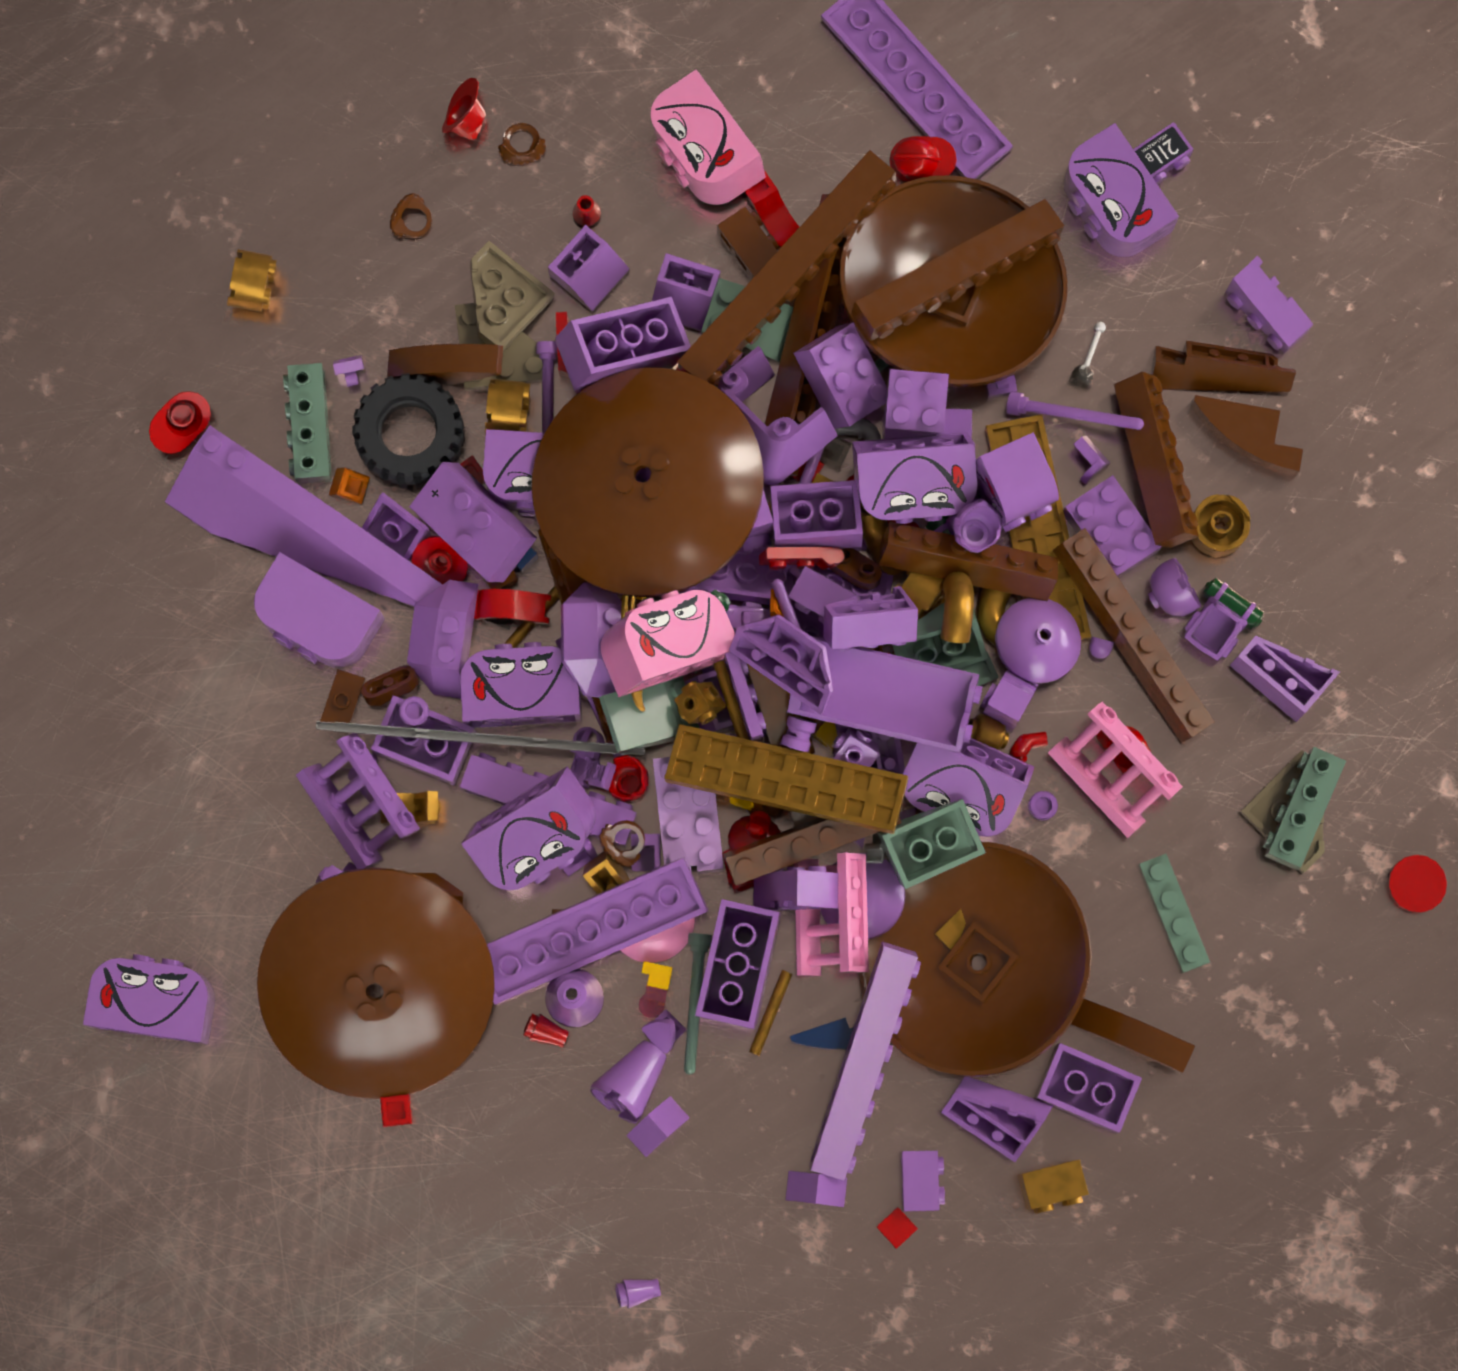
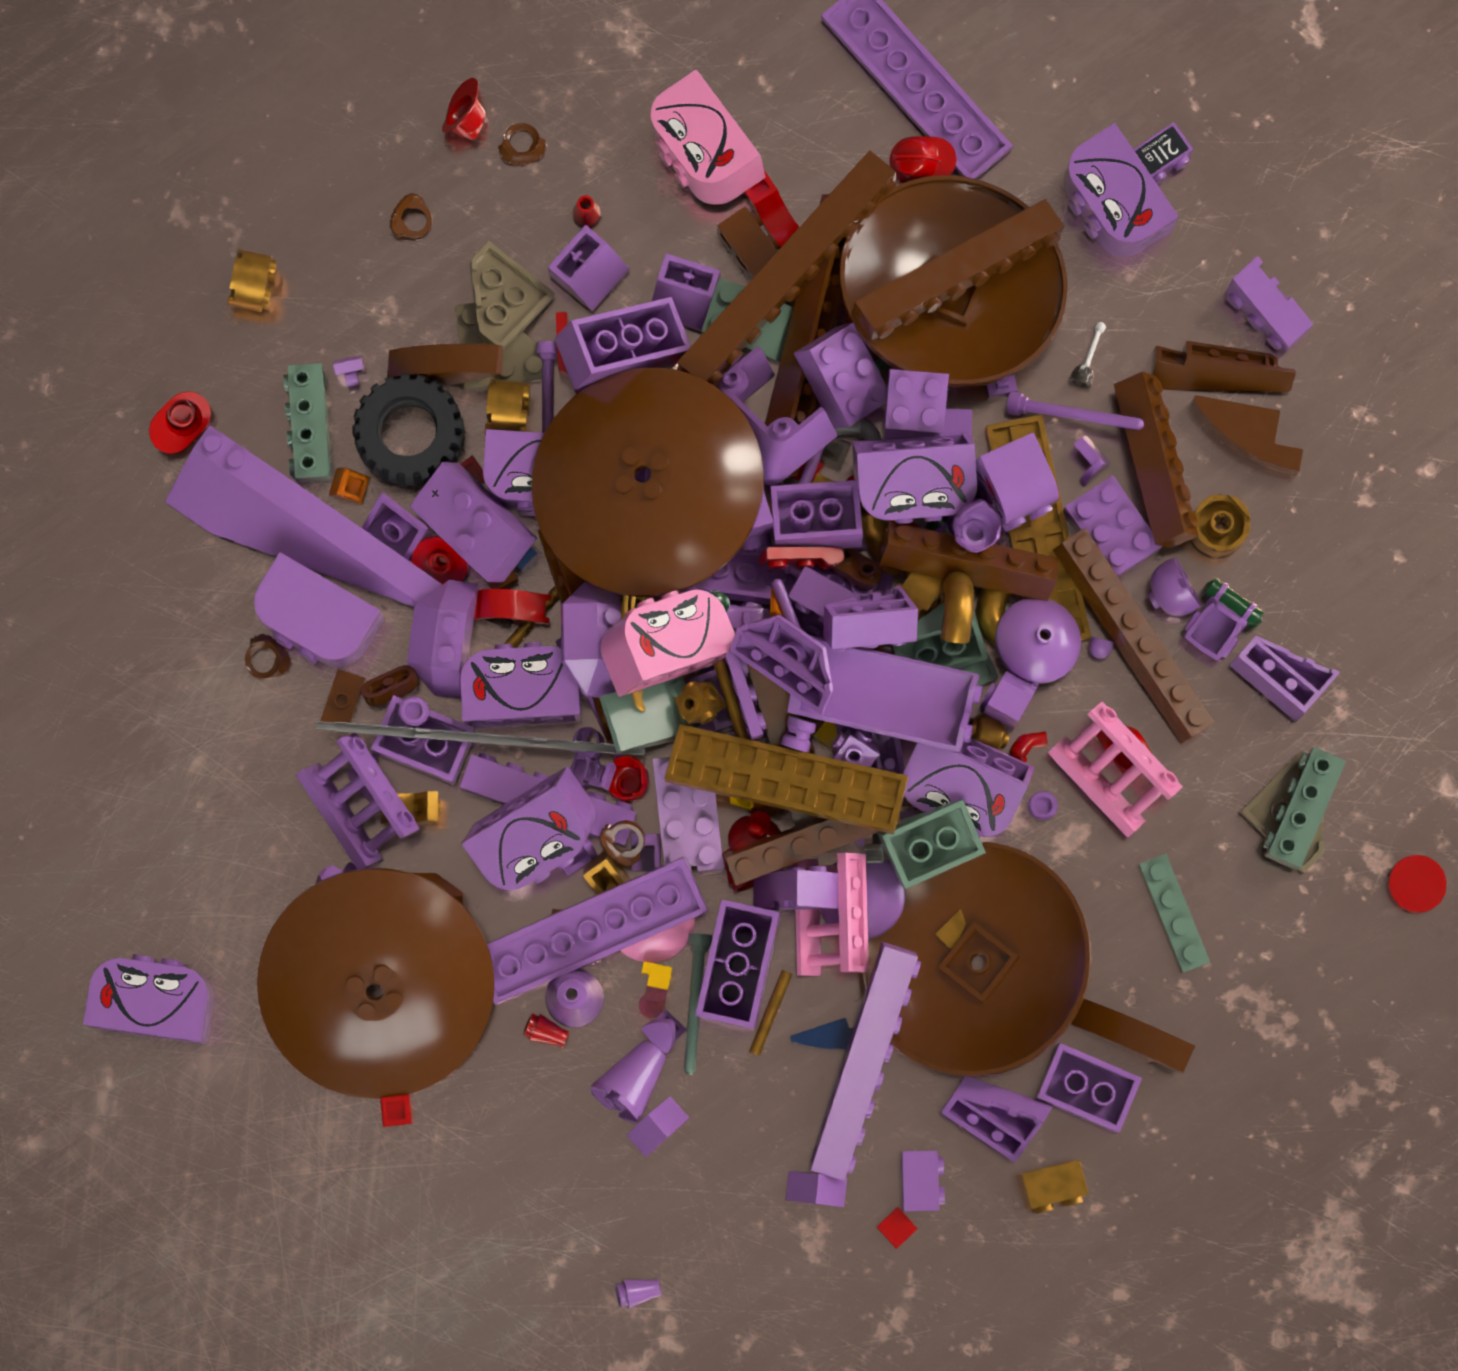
(281, 662): none -> reddish brown piece

